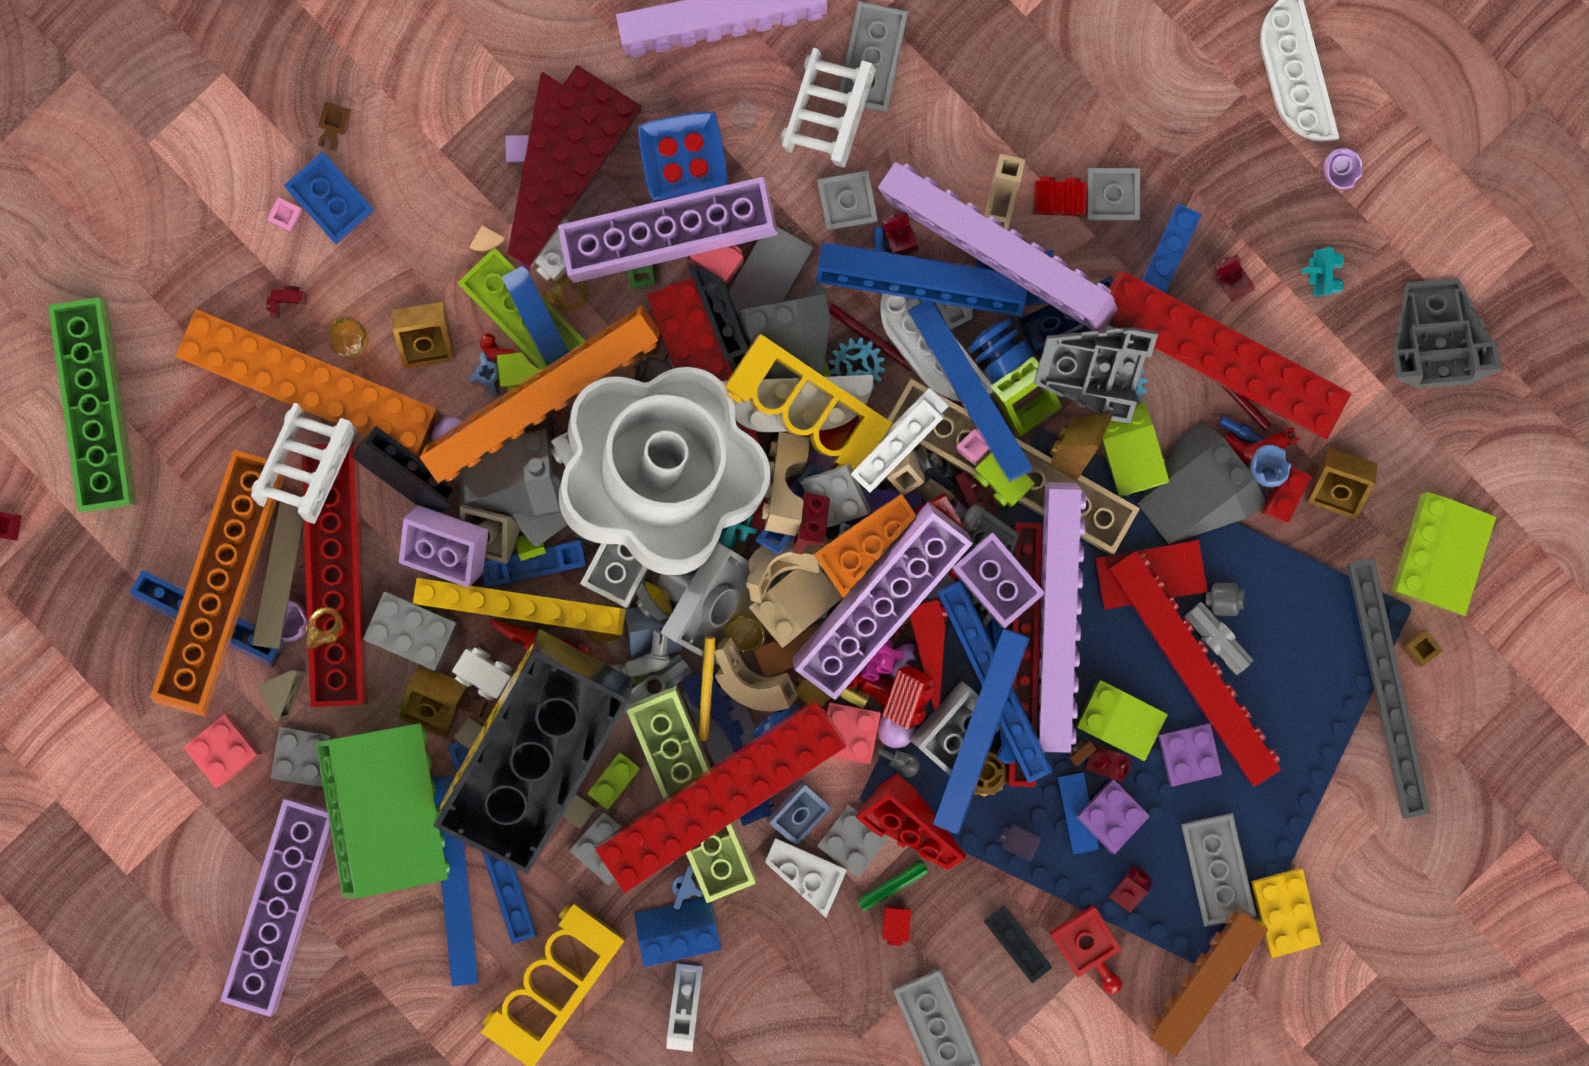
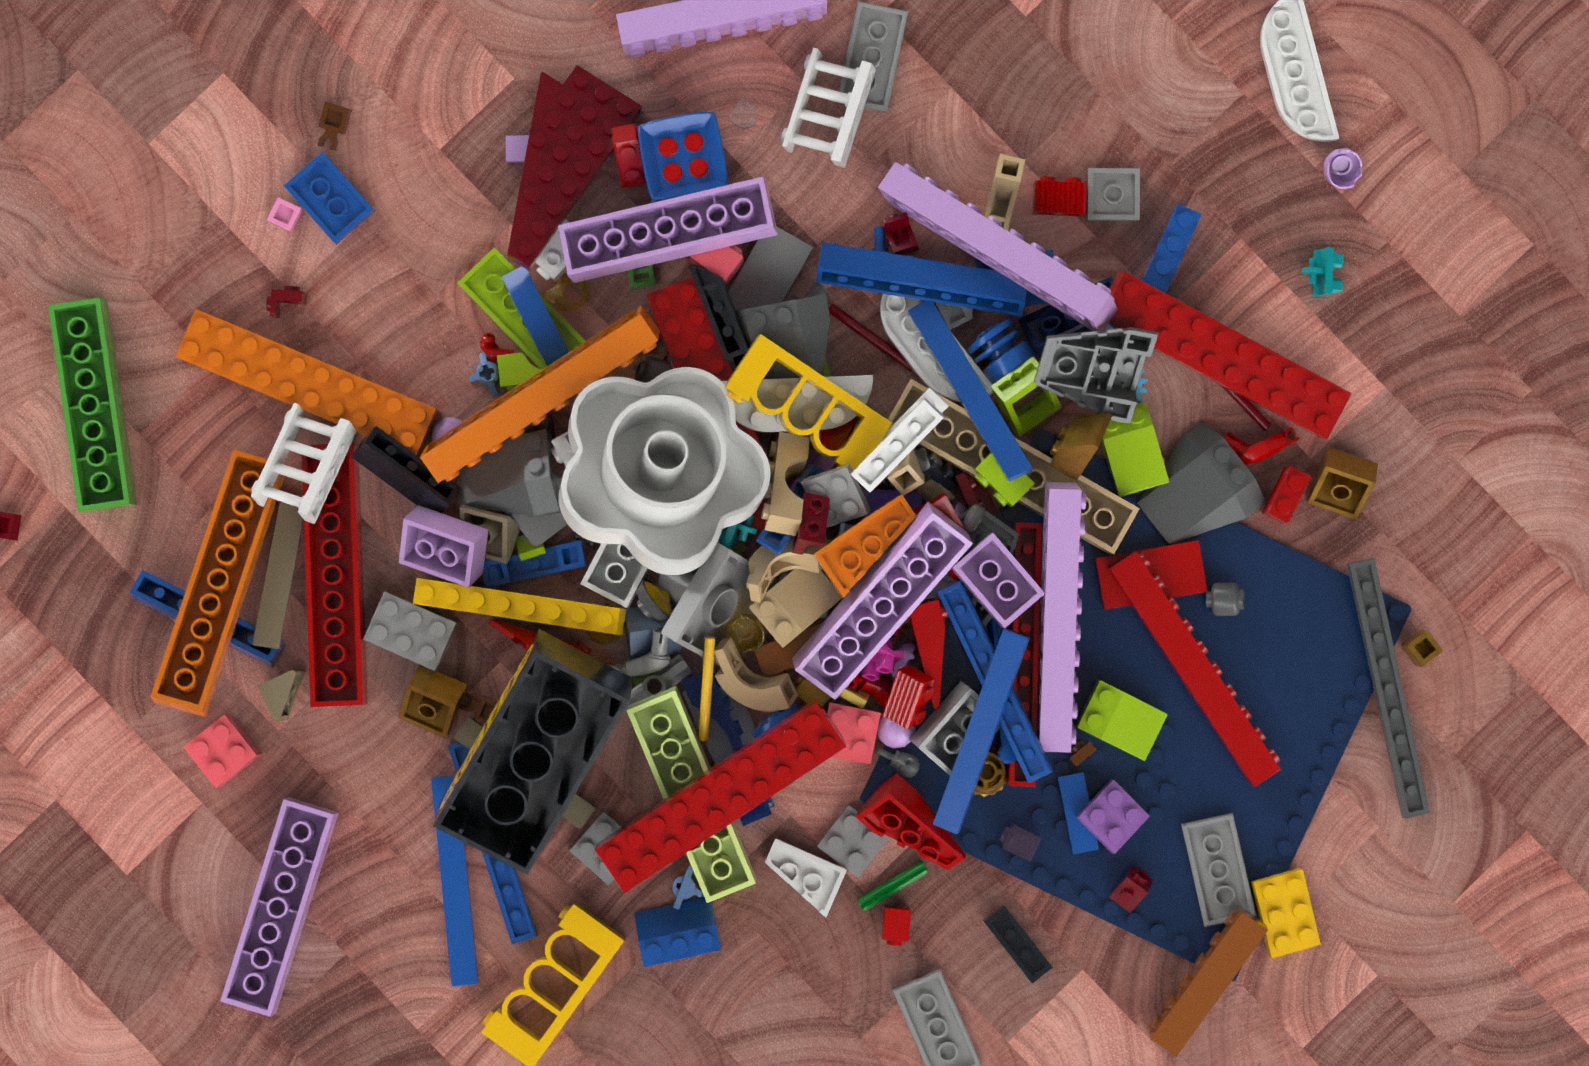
(295, 622): lavender hair -> none
(297, 756): light grey plate -> none
(316, 637): clear yellow piece -> none
(348, 337): clear yellow hair -> none
(382, 811): bright green brick -> none
(422, 335): pearl gold slope -> none
(477, 670): white brick -> none
(486, 240): light nougat tile -> none
(614, 780): lime brick -> none
(628, 155): none -> red brick
(684, 1007): white slope -> none
(799, 813): sand blue slope -> none
(847, 201): light grey plate -> none
(865, 351): medium azure gear -> none
(973, 448): bright pink plate -> none
(1084, 959): red plate -> none
(1109, 763): dark red bracket -> none
(1189, 754): medium lavender plate -> none
(1218, 638): light grey piece -> none
(1233, 278): dark red bracket -> none
(1241, 430): blue bar -> none
(1270, 466): medium blue hair -> none
(1442, 337): dark grey wedge -> none
(1443, 553): lime slope -> none

